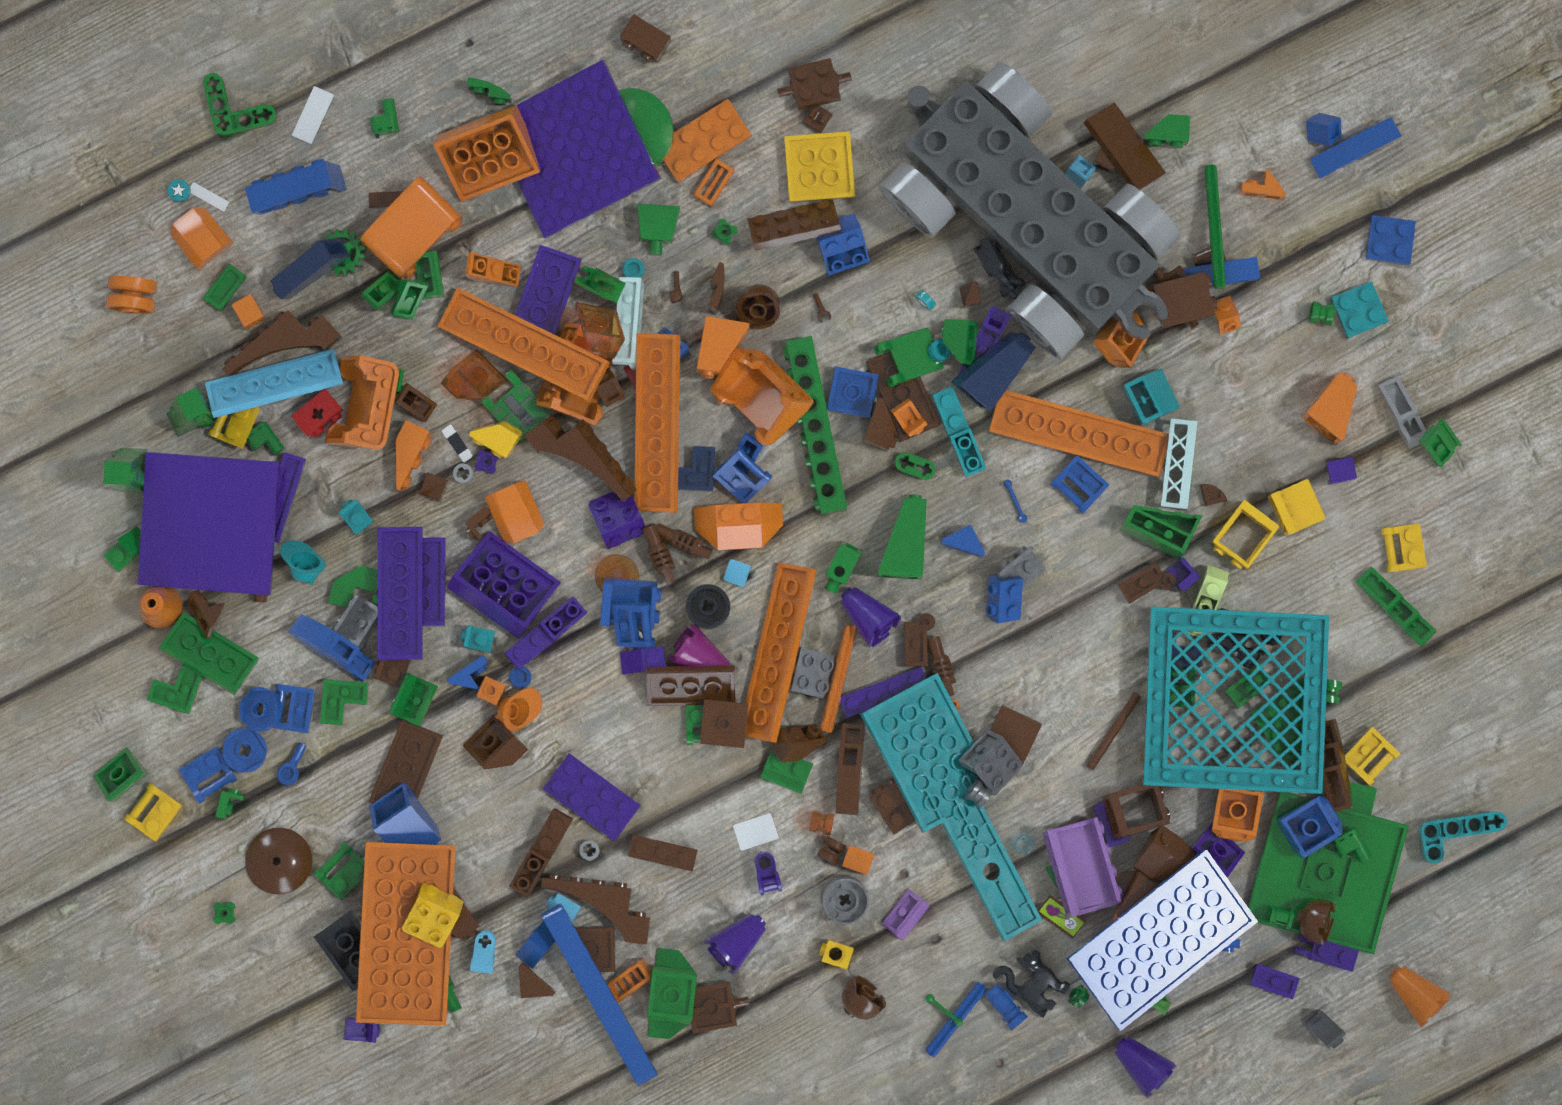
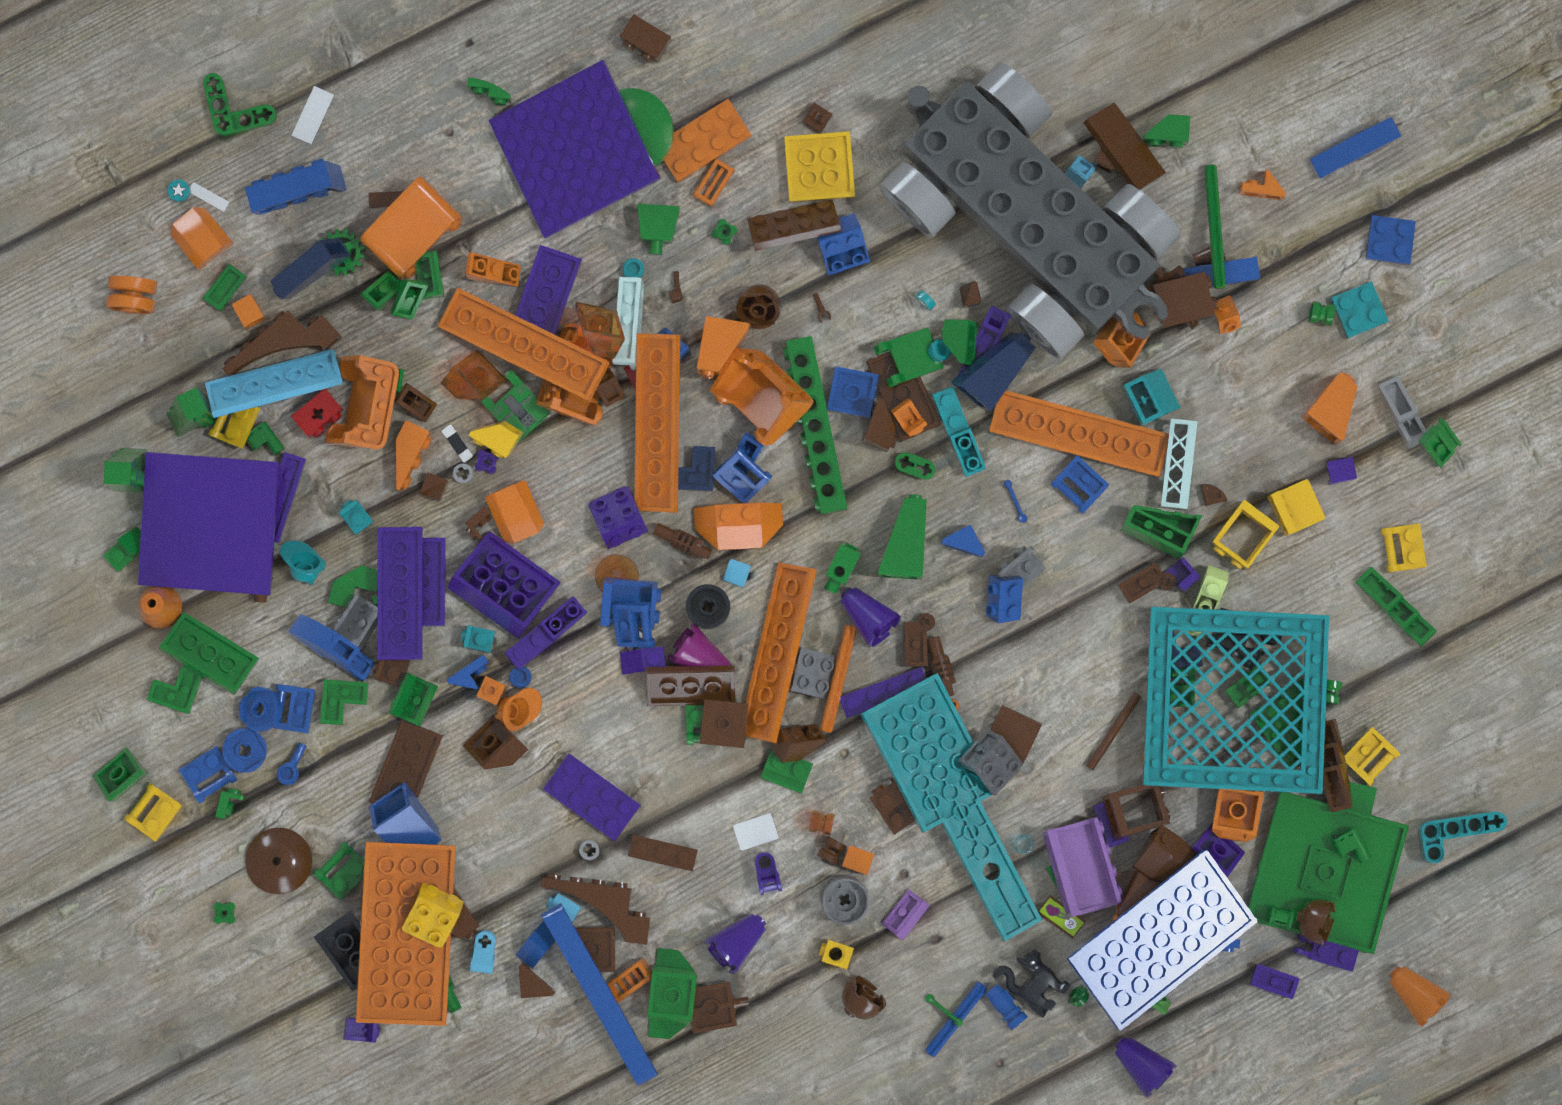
(205, 615): reddish brown slope -> none
(387, 122): green piece -> none
(487, 153): orange slope -> none
(541, 852): reddish brown slope -> none
(585, 449): reddish brown arch -> none
(601, 284): green hinge -> none
(659, 553): reddish brown hinge -> none
(718, 284): reddish brown slope -> none
(814, 84): reddish brown plate -> none
(850, 769): reddish brown slope -> none
(978, 793): flat silver wheel -> none
(998, 266): black animal -> none
(1311, 826): blue slope -> none
(1324, 129): blue panel -> none
(1324, 1030): dark grey slope -> none

